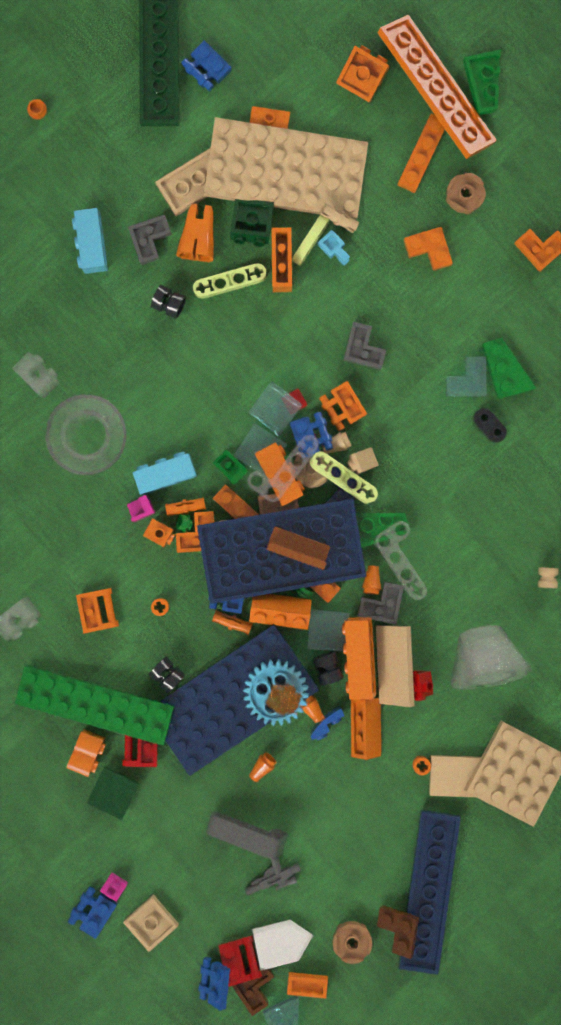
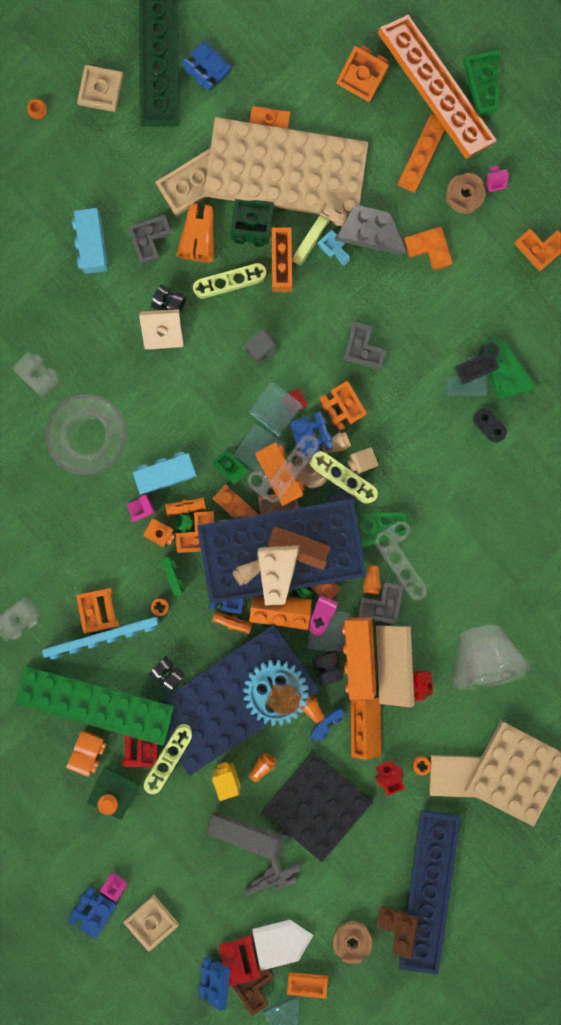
(93, 640): none -> medium azure plate
(100, 88): none -> tan plate
(107, 804): none -> orange plate
(161, 329): none -> tan plate
(170, 567): none -> green plate
(170, 760): none -> yellowish green beam
(226, 781): none -> yellow brick
(246, 572): none -> tan cone
(261, 347): none -> dark grey brick
(276, 572): none -> tan wing
(317, 806): none -> black plate
(323, 612): none -> dark pink piece
(371, 230): none -> dark grey wing
(390, 777): none -> red brick
(478, 366): none -> black hinge
(496, 179): none -> dark pink tile
(548, 577): tan wheel -> none

